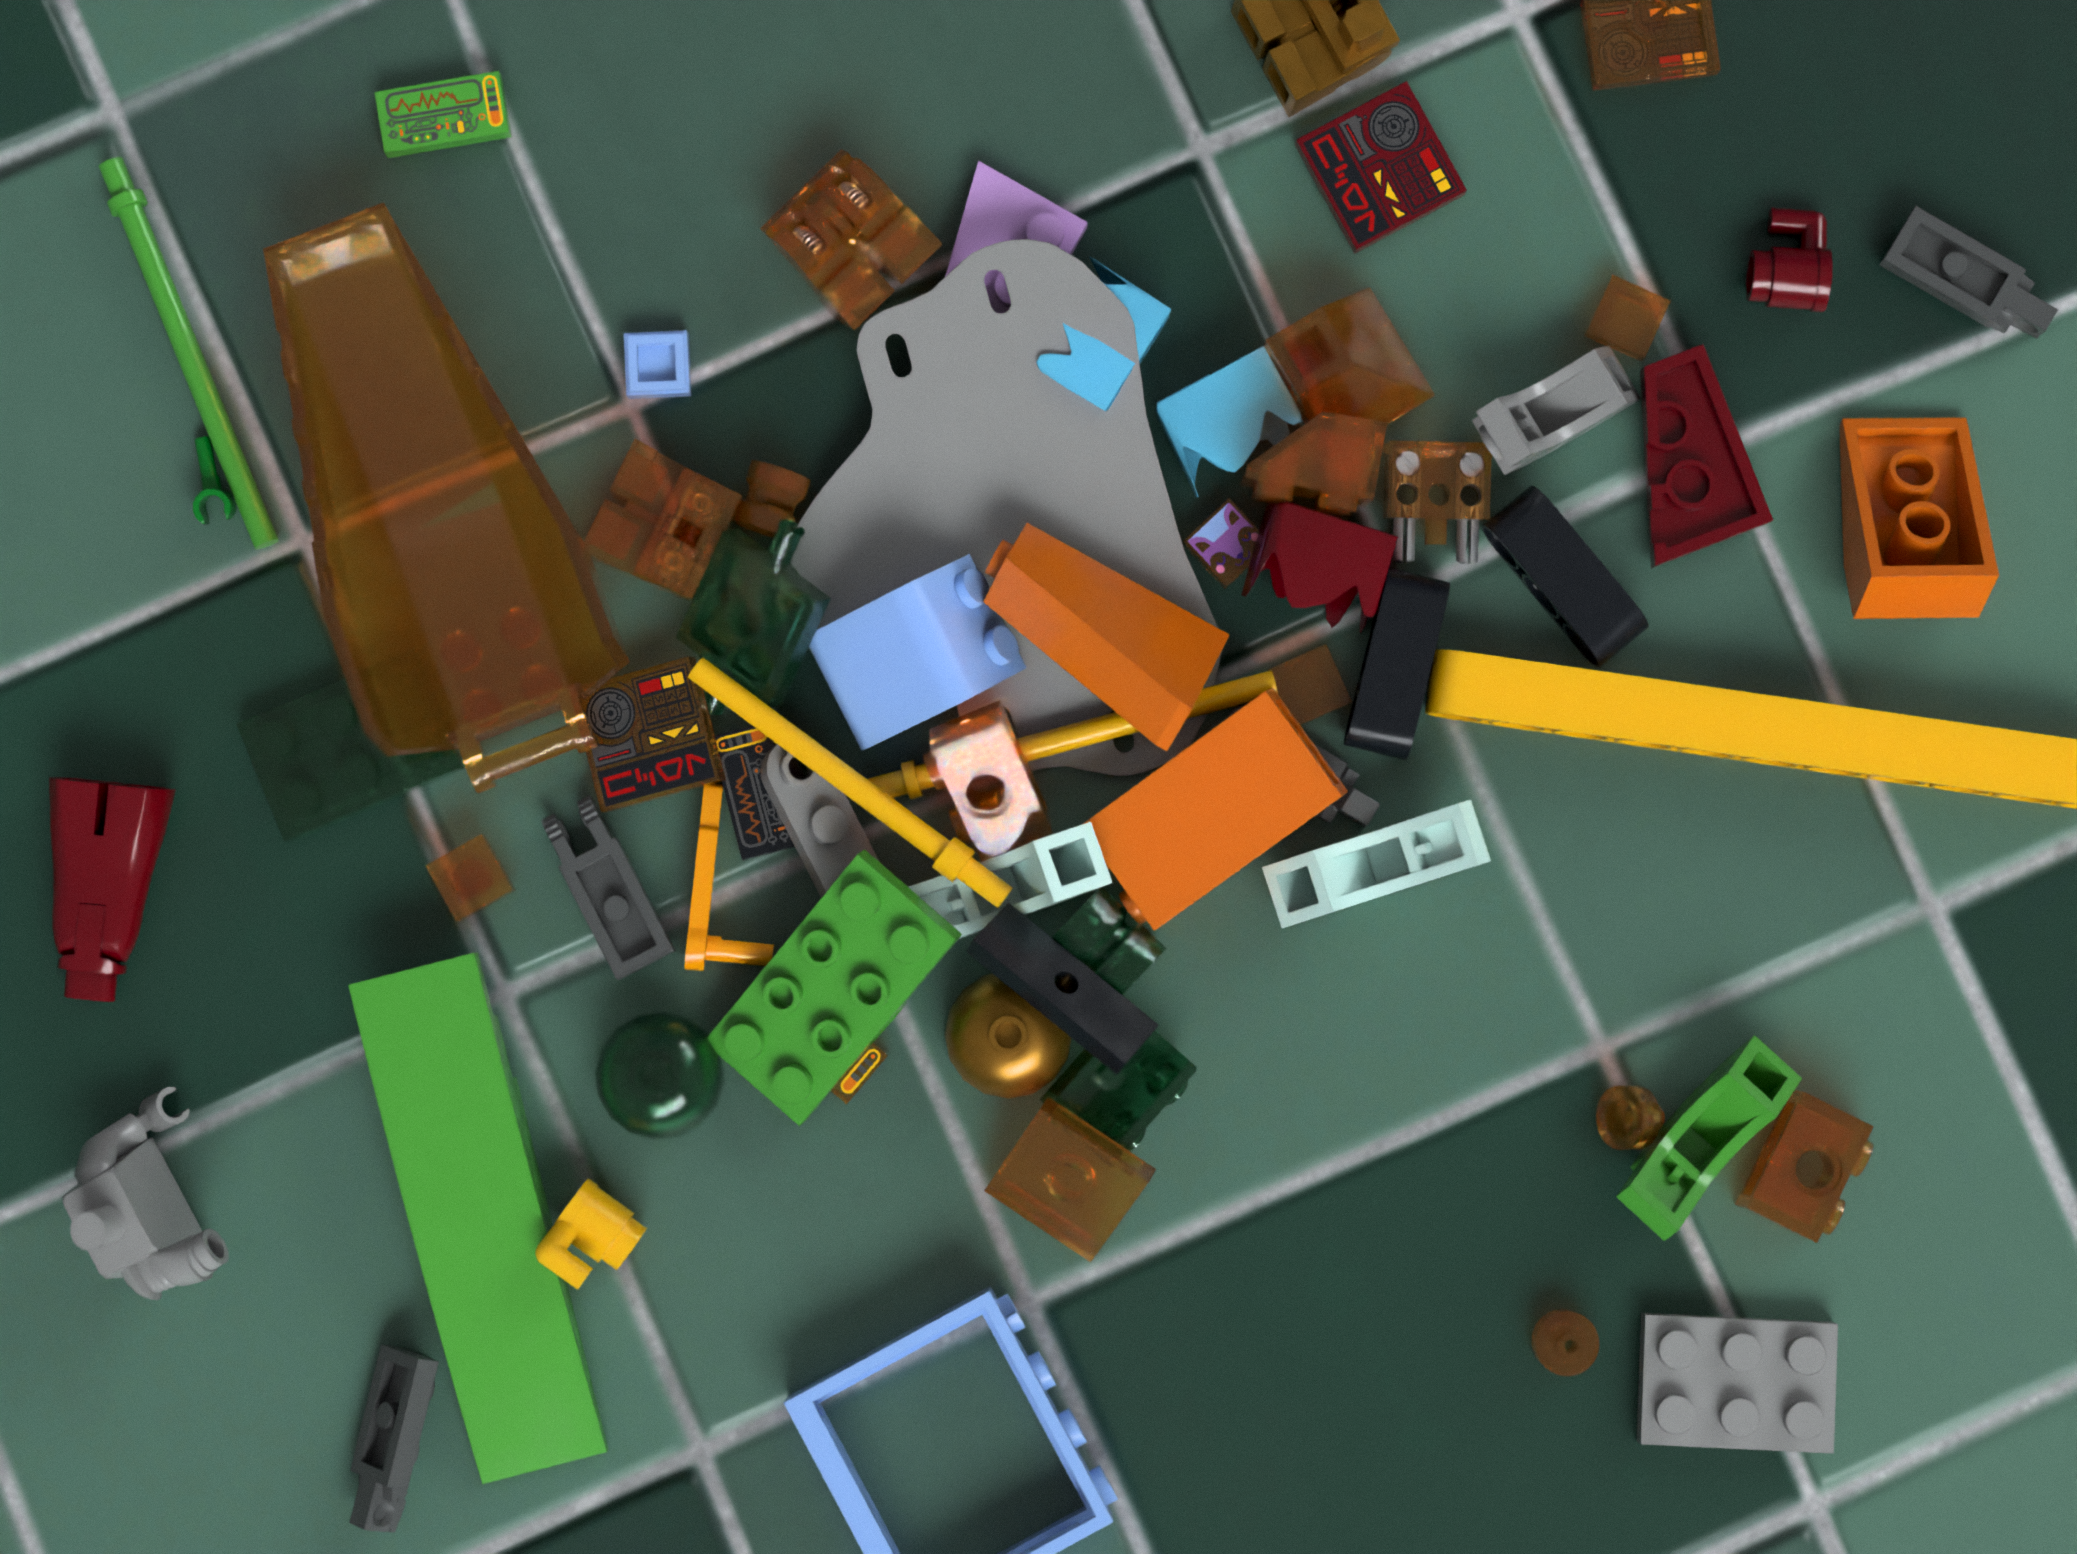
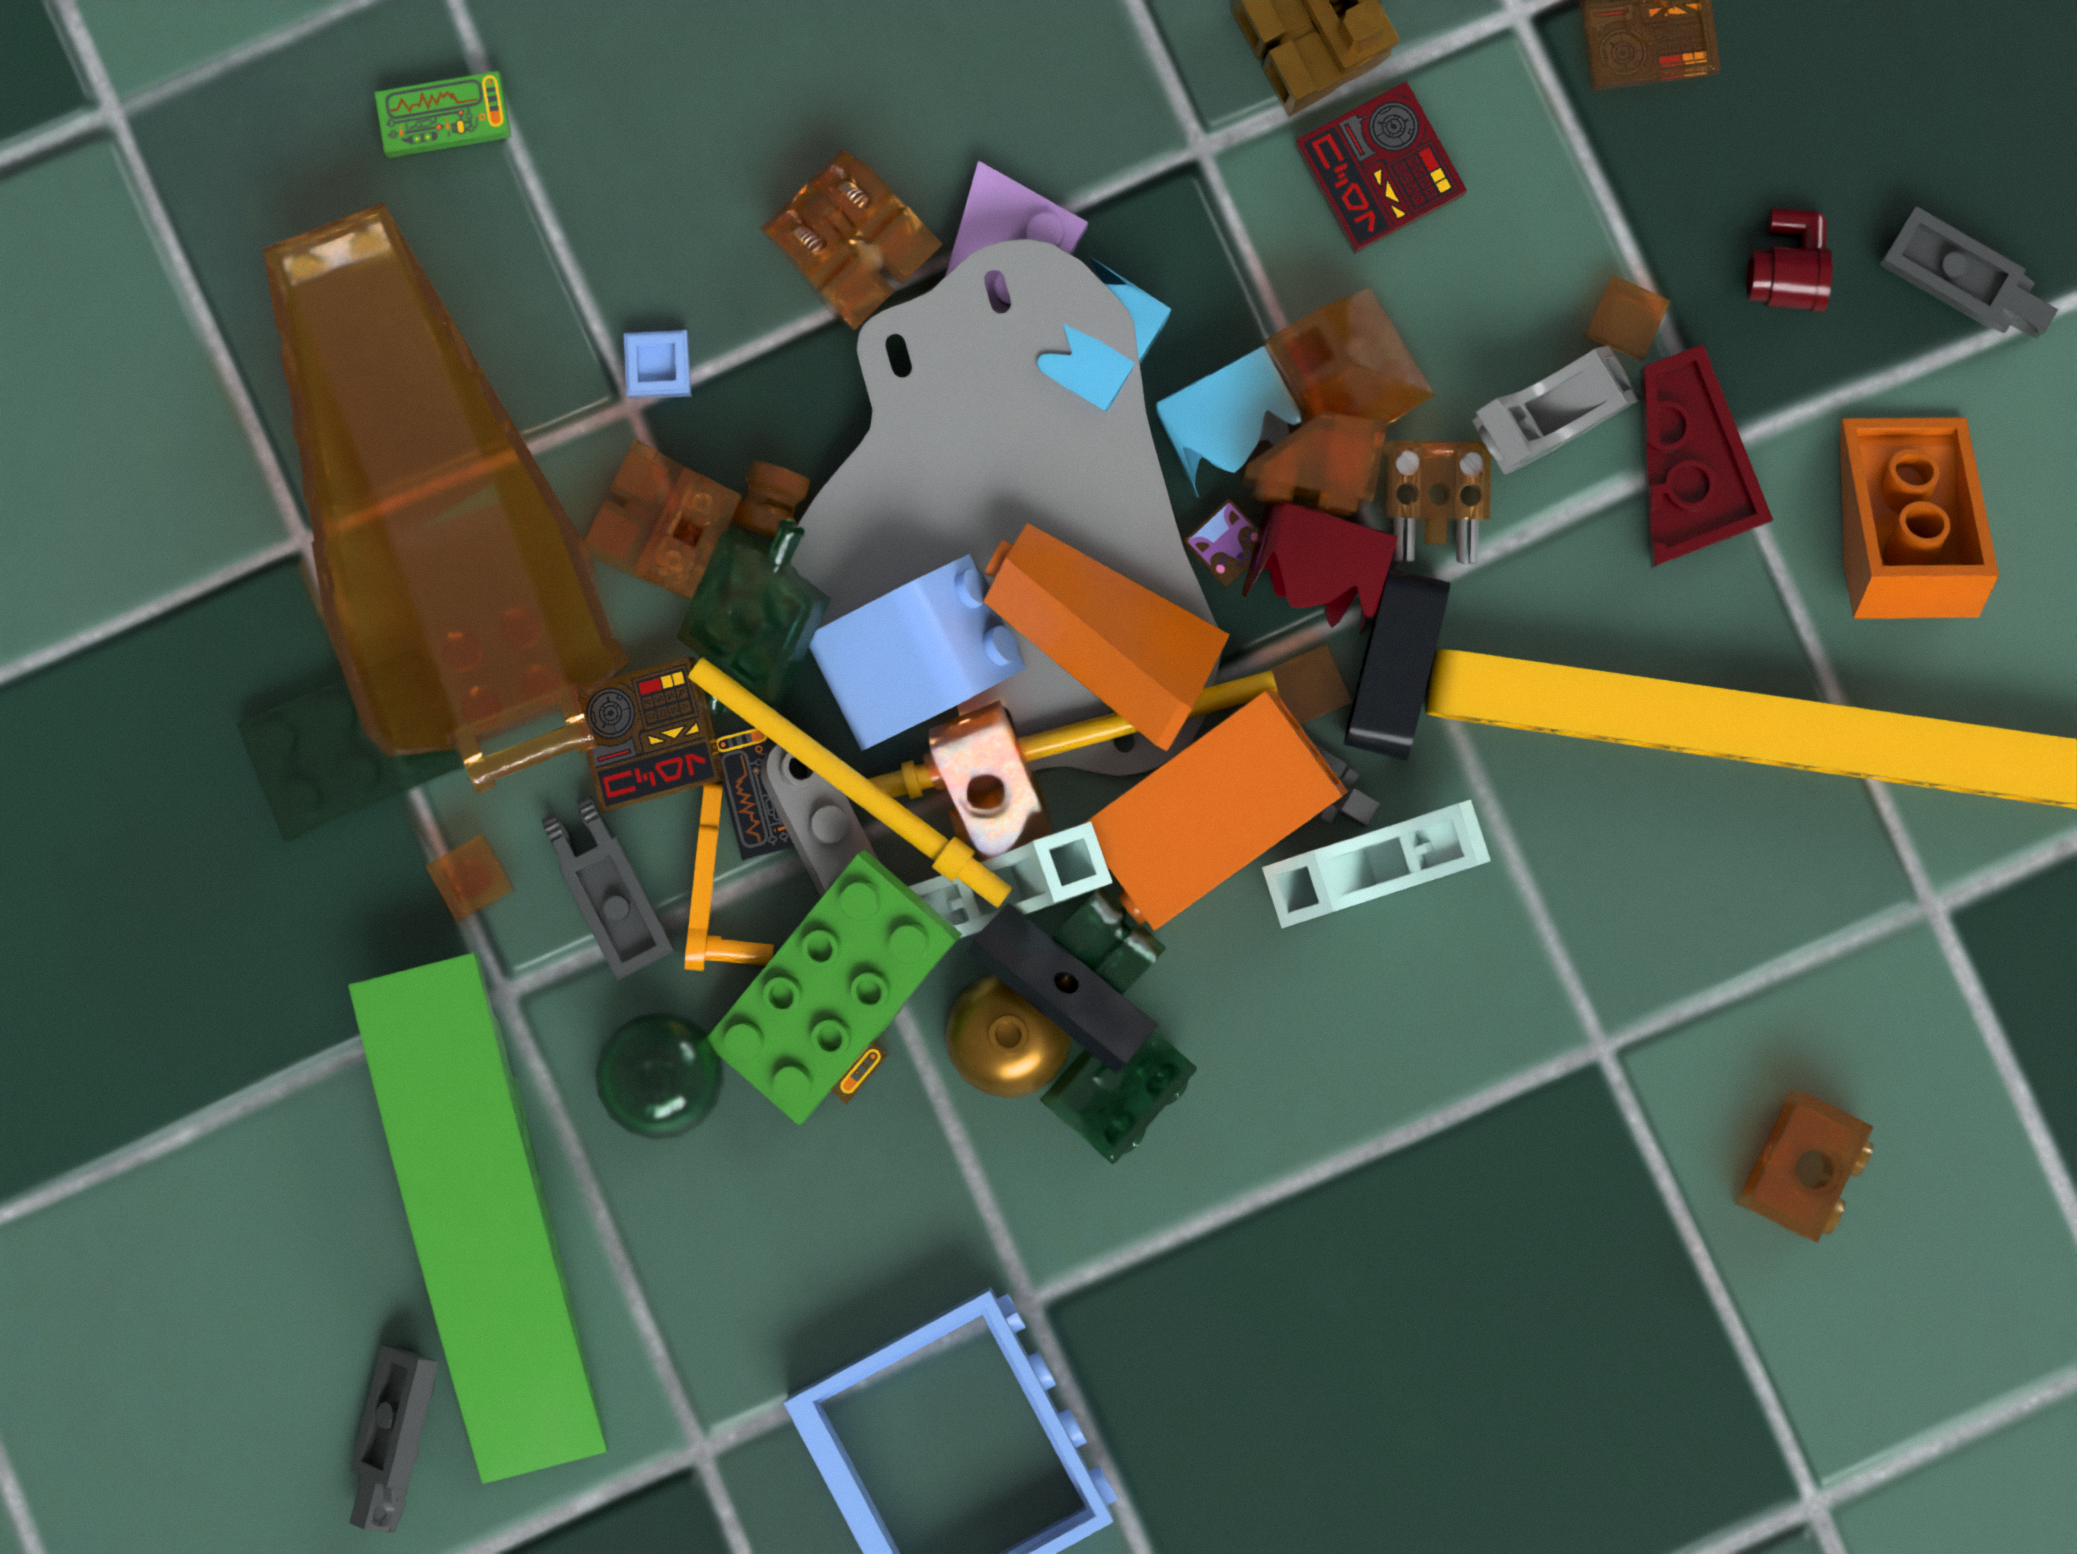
(102, 873): dark red piece -> none
(128, 205): bright green bar -> none
(133, 1210): light grey torso -> none
(210, 483): green hand -> none
(596, 1227): yellow piece -> none
(1070, 1179): clear orange tile -> none
(1550, 1339): clear orange tile -> none
(1565, 576): black beam -> none
(1629, 1117): clear orange tile -> none
(1706, 1134): bright green arch -> none
(1737, 1383): light grey plate -> none

